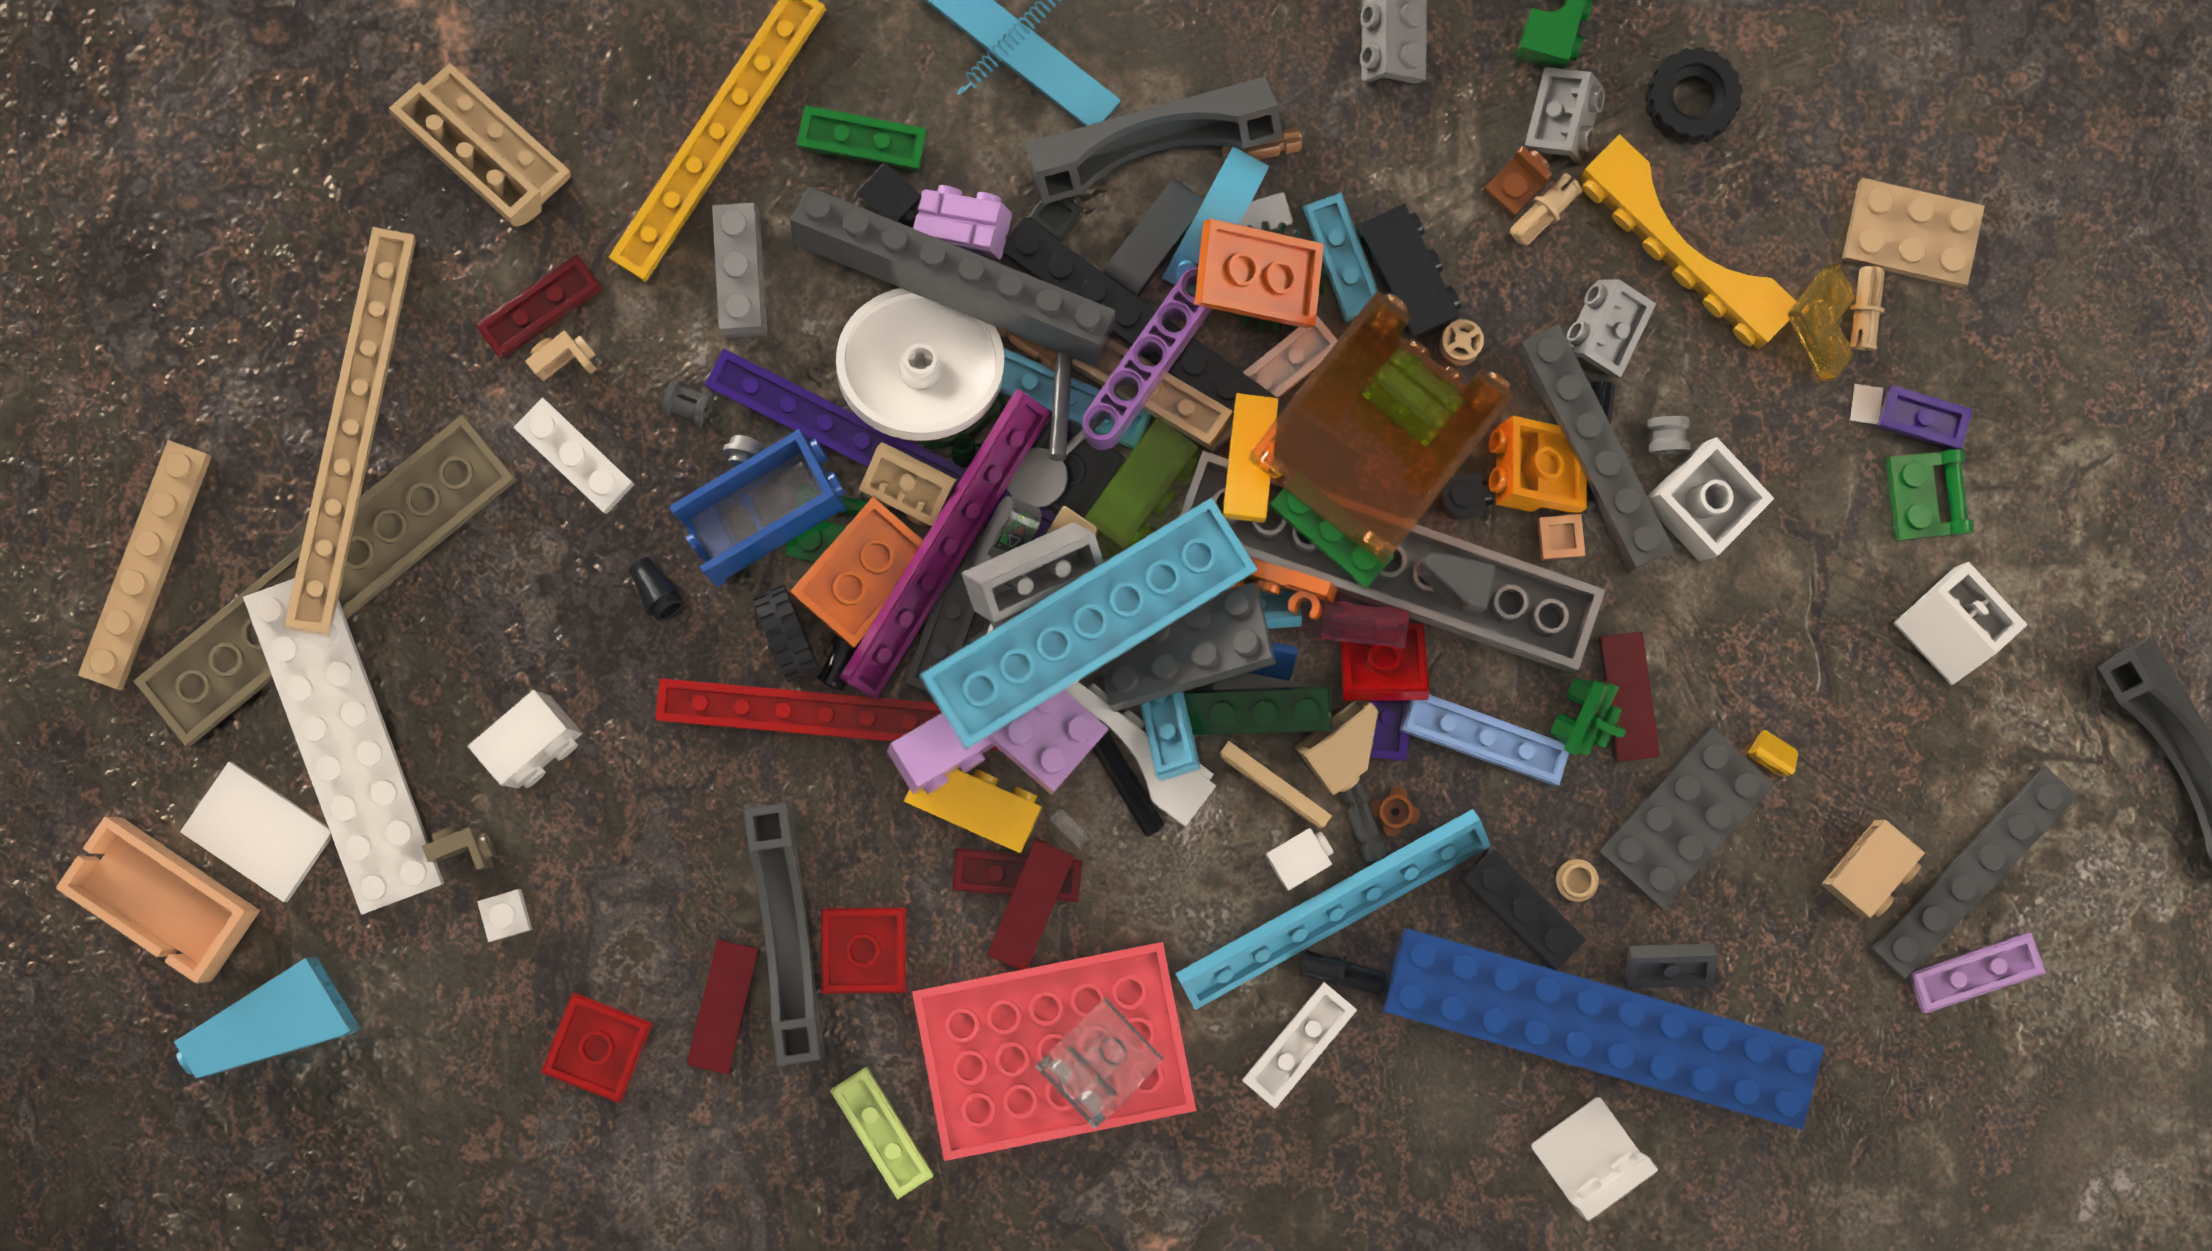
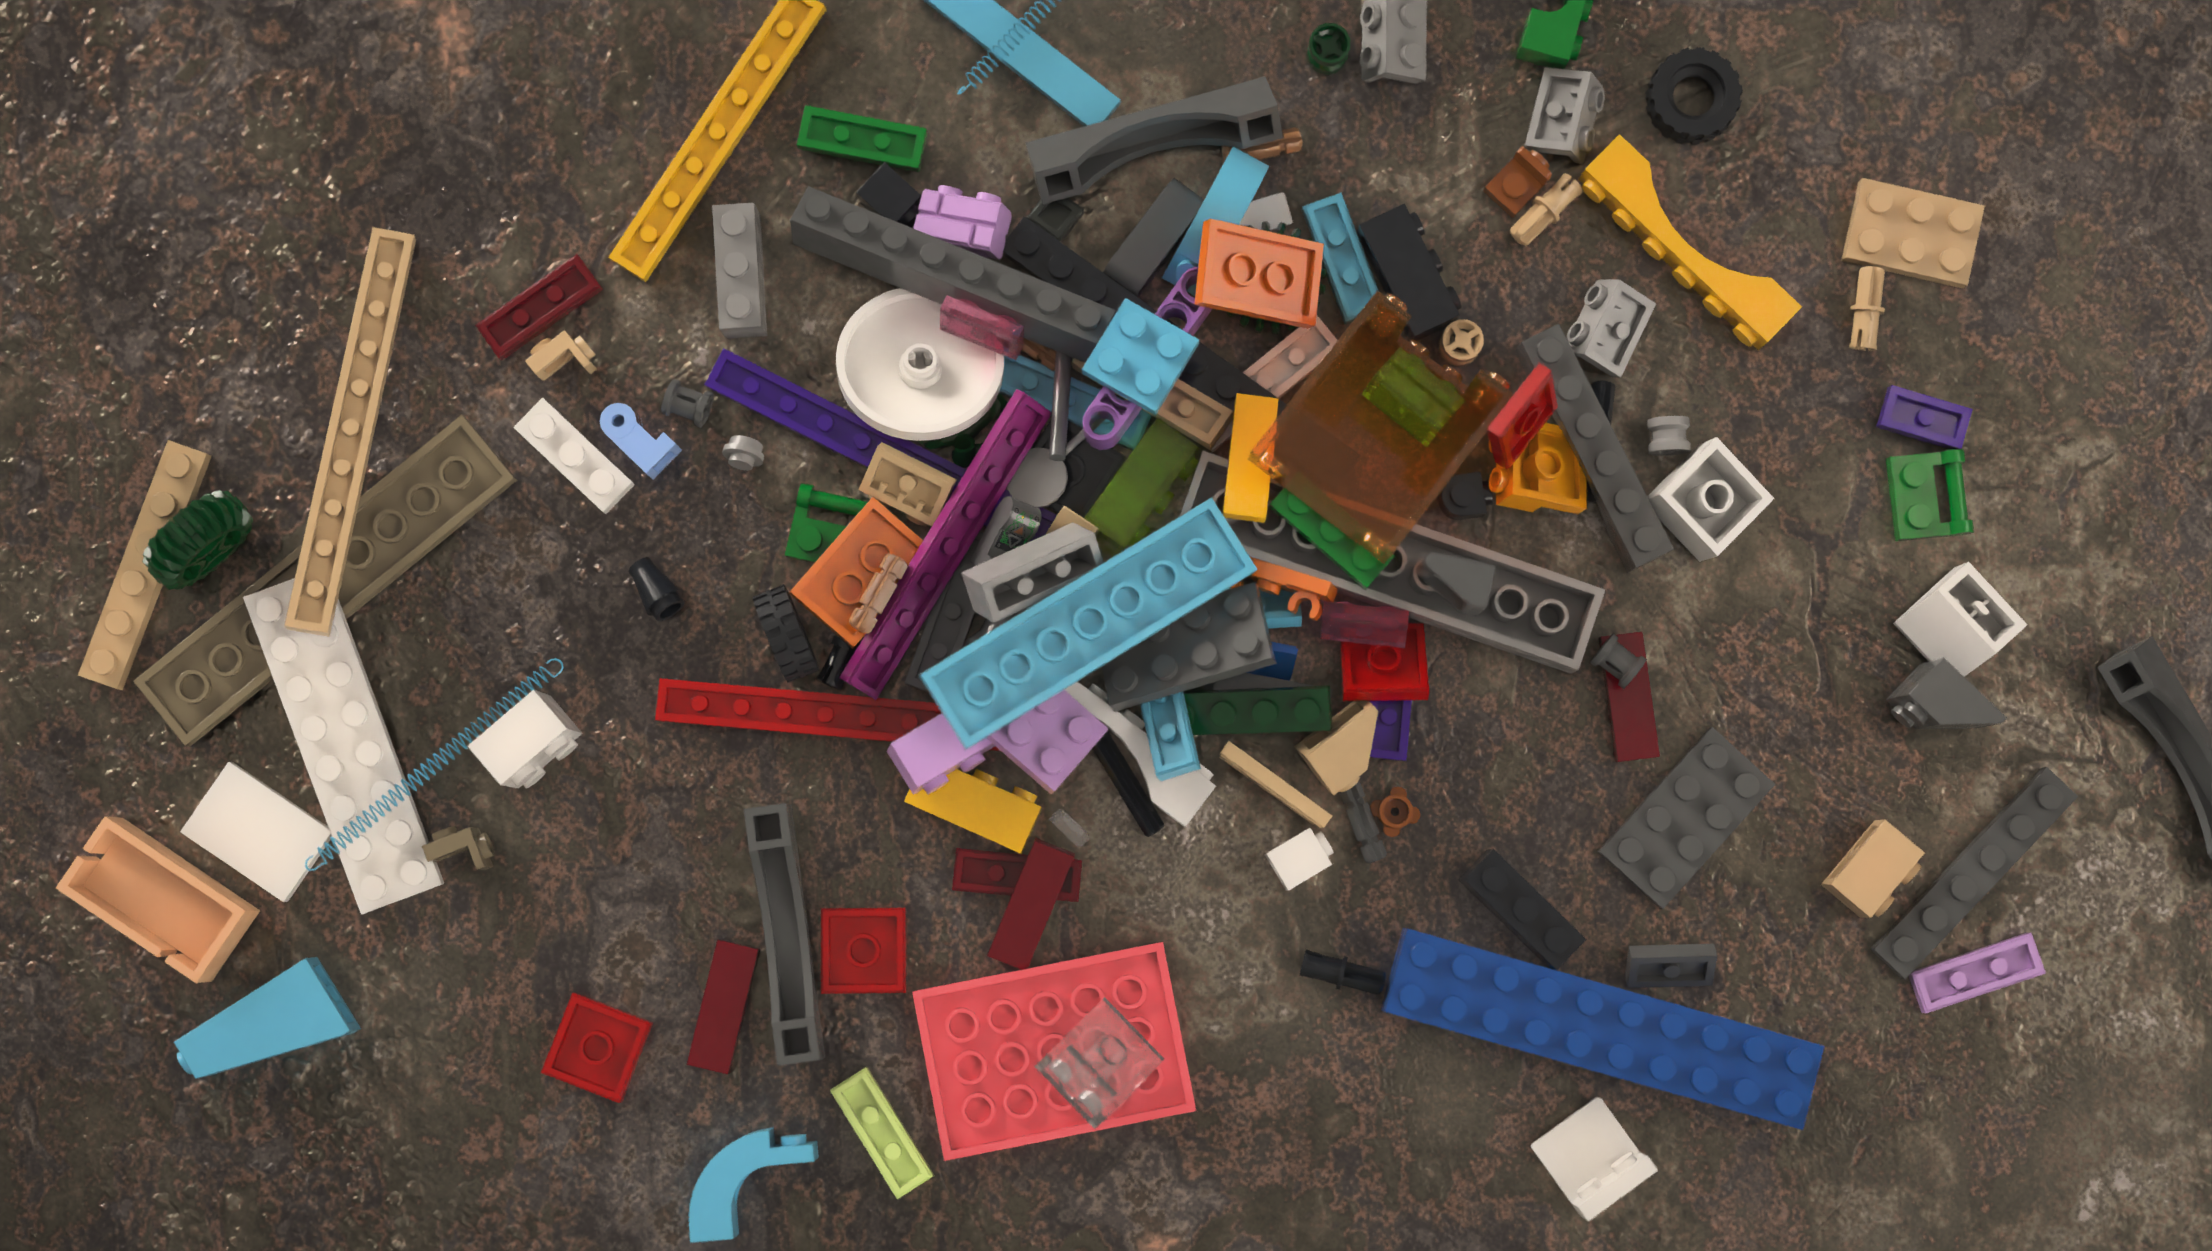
(197, 540): none -> dark green gear
(433, 772): none -> medium azure piece
(481, 144): tan brick -> none
(504, 915): white plate -> none
(627, 432): none -> light blue leg
(716, 1193): none -> medium azure arch
(760, 505): door -> none
(878, 593): none -> medium nougat axle
(981, 327): none -> clear pink plate
(1140, 356): none -> medium azure plate
(1299, 1045): white plate -> none
(1332, 40): none -> dark green wheel
(1333, 909): medium azure plate -> none
(1486, 738): light blue tile -> none
(1522, 416): none -> red tile
(1561, 537): light nougat plate -> none
(1577, 880): tan plate -> none
(1596, 719): green hips -> none
(1618, 661): none -> dark grey bush
(1774, 754): yellow slope -> none
(1816, 321): clear yellow plate -> none
(1866, 404): white sticker -> none
(1941, 699): none -> dark grey slope

